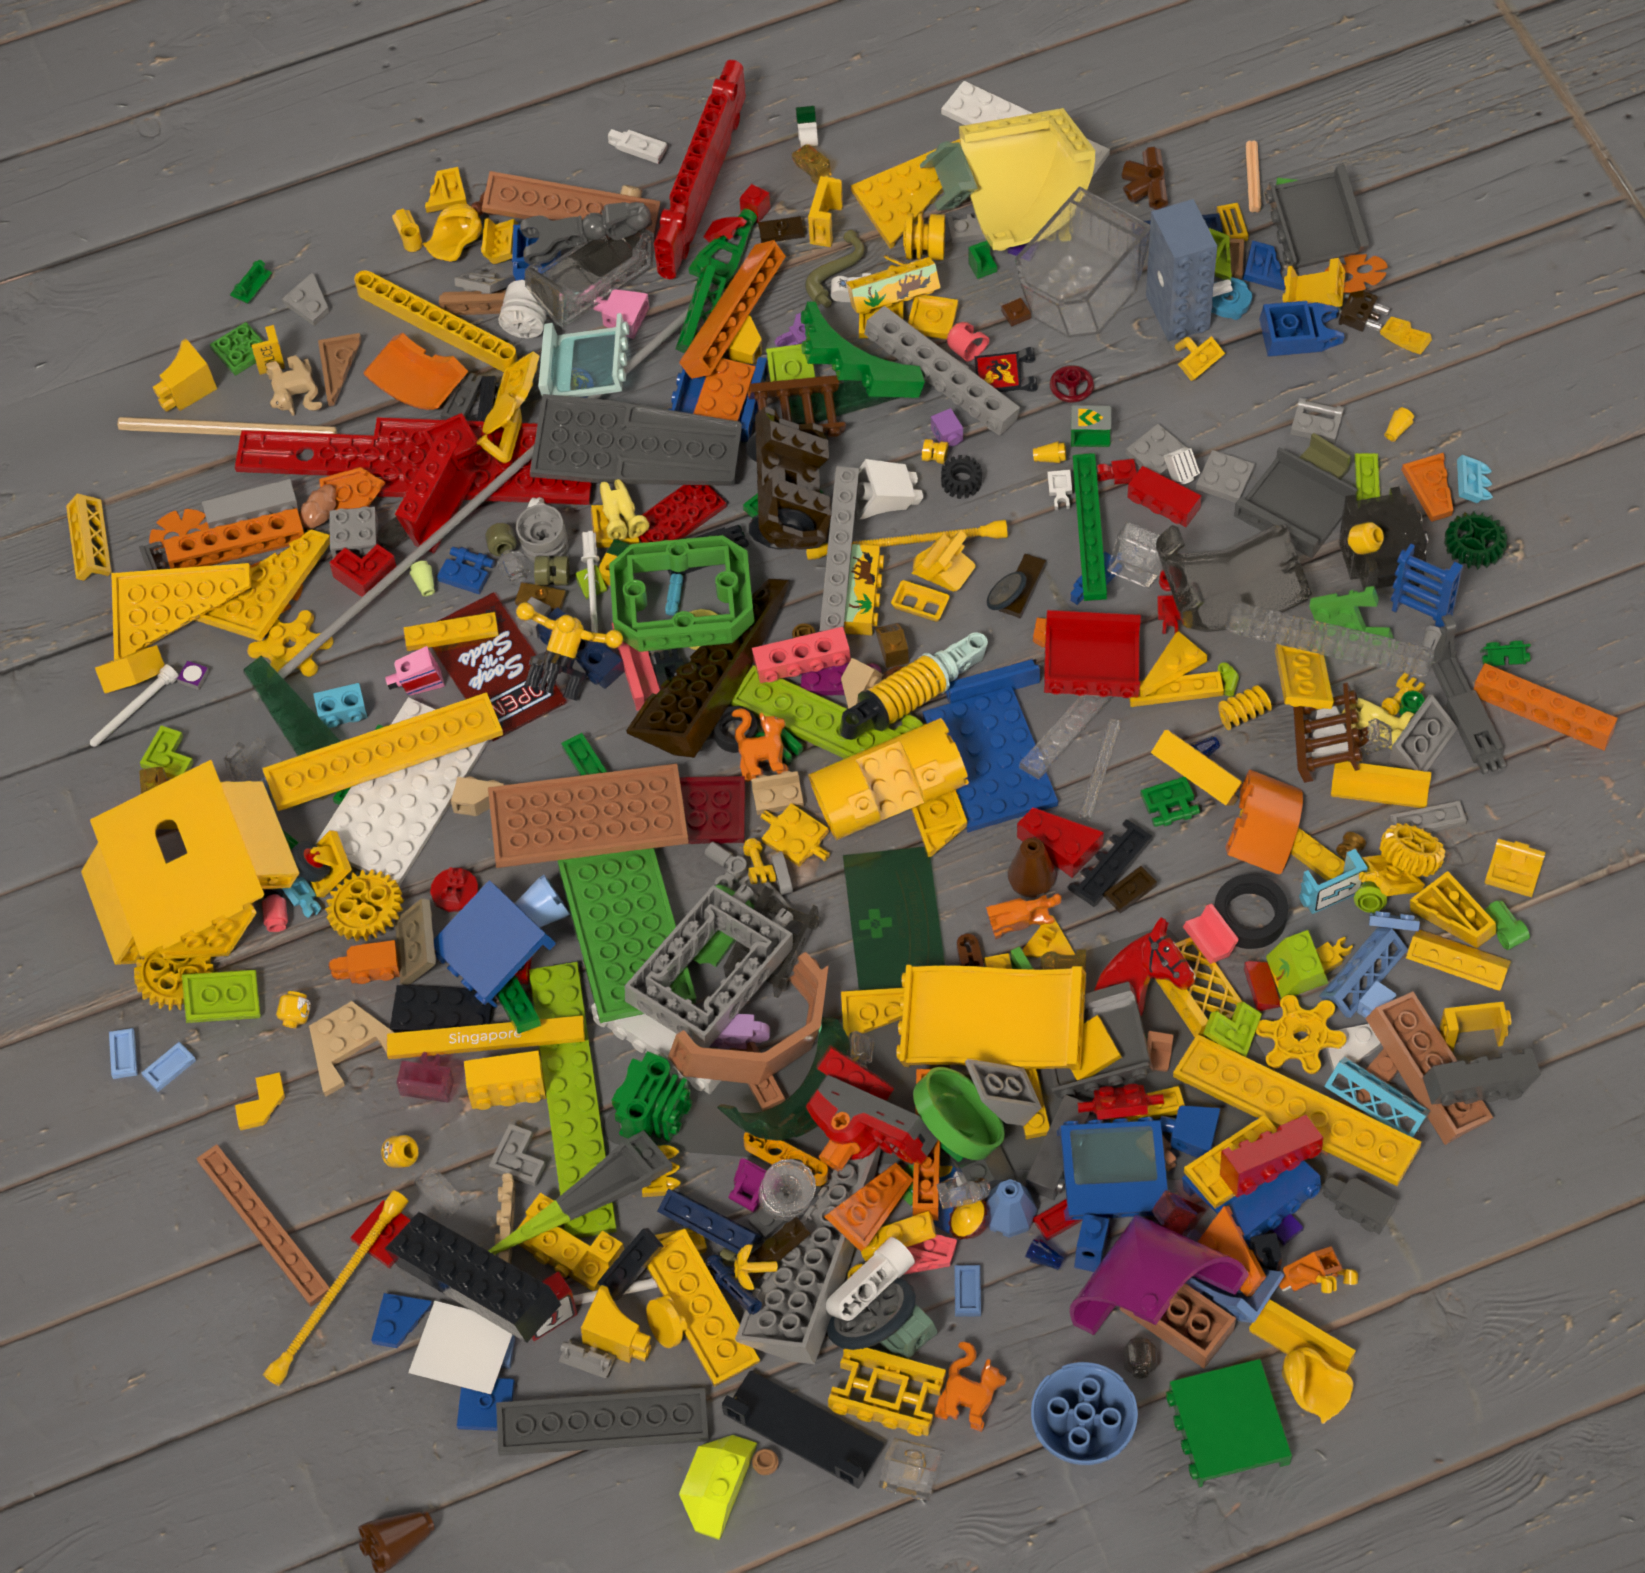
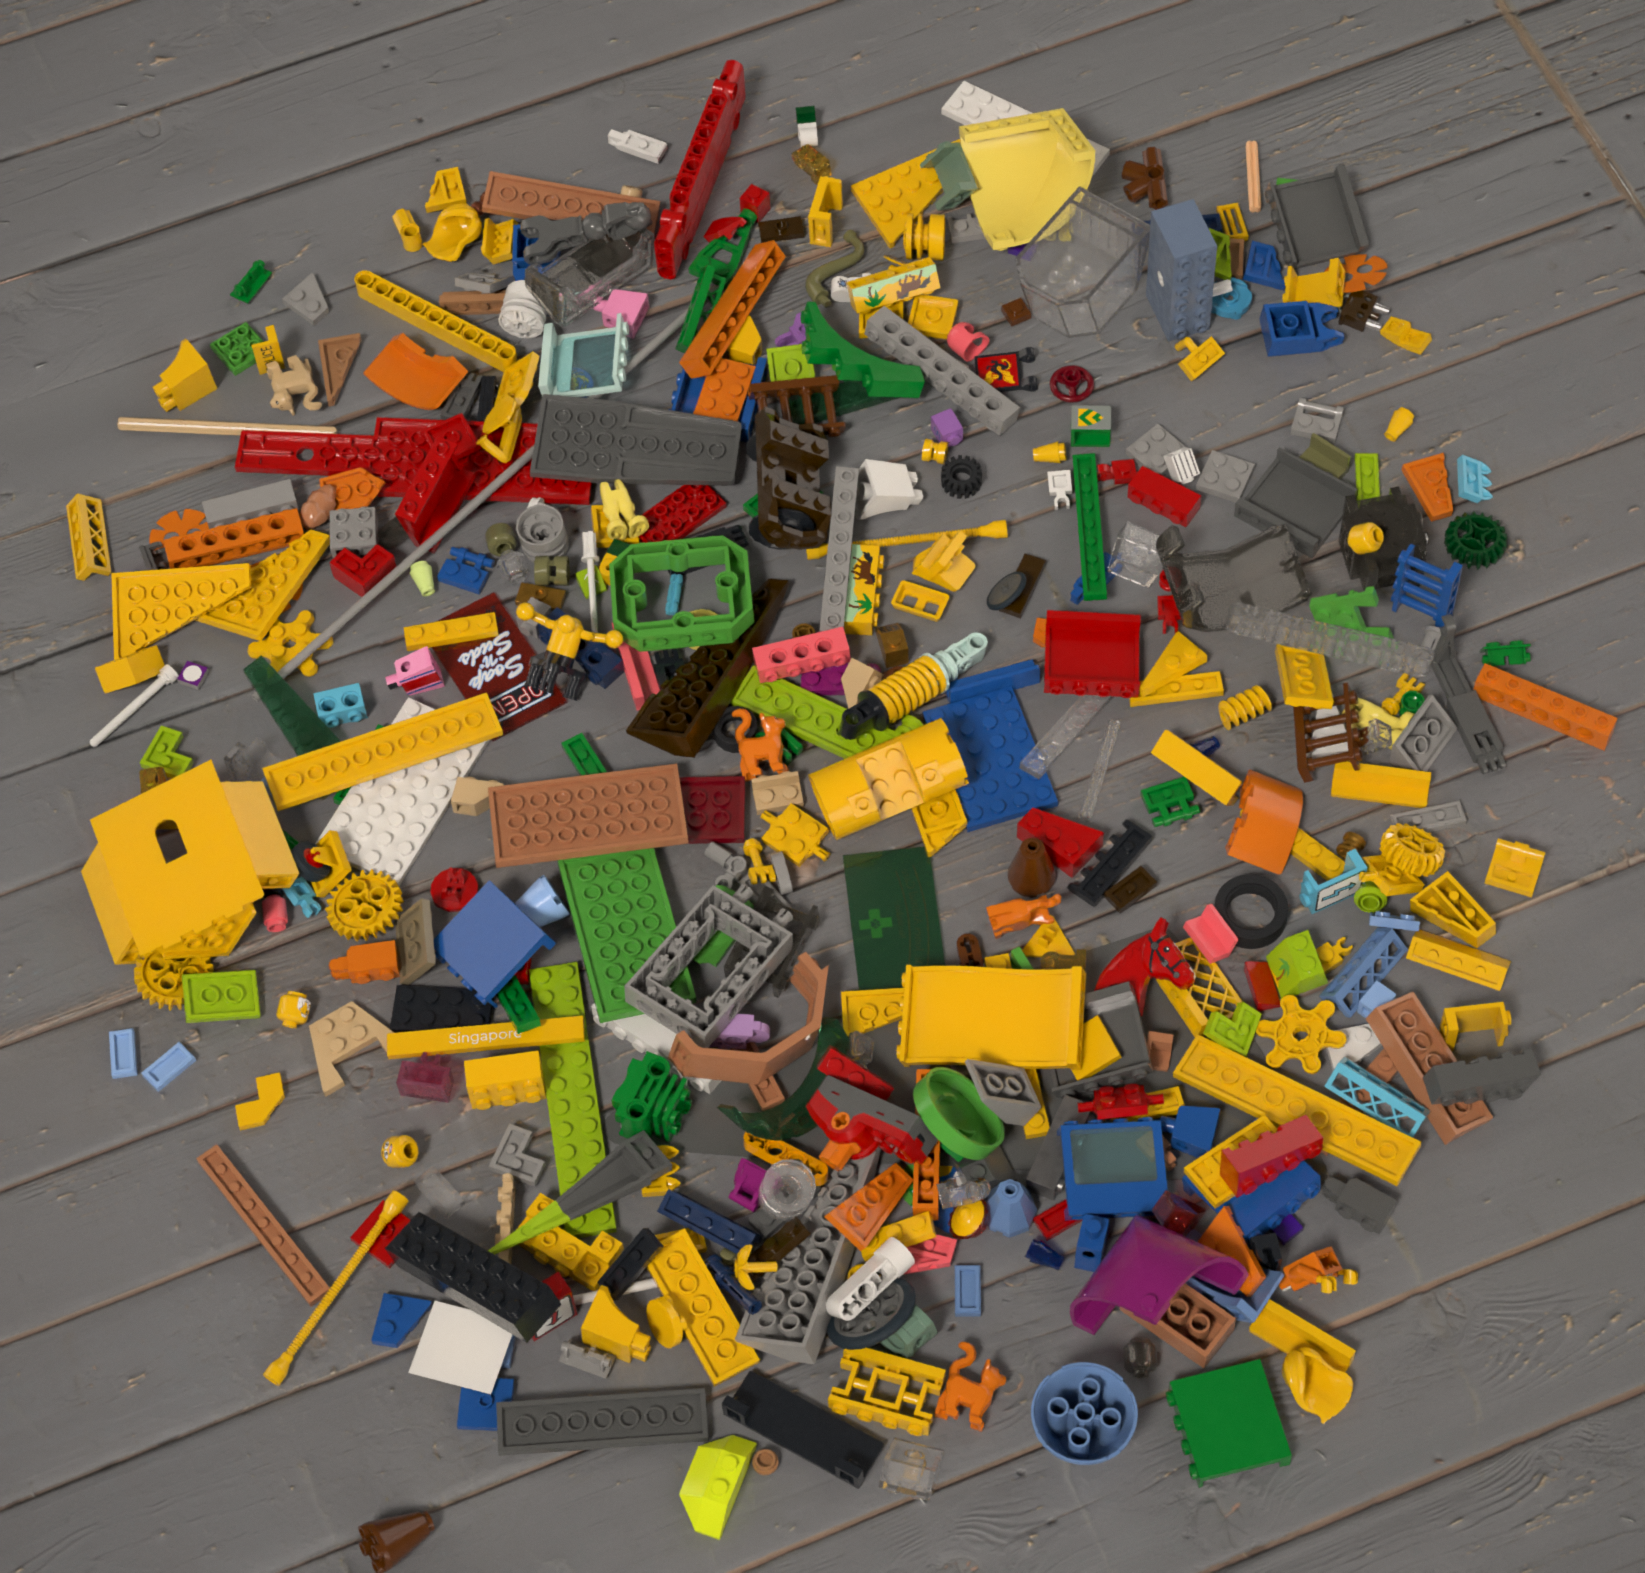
(981, 260): green panel -> none
(1230, 678): lime arm -> none
(1509, 930): bright green piece -> none

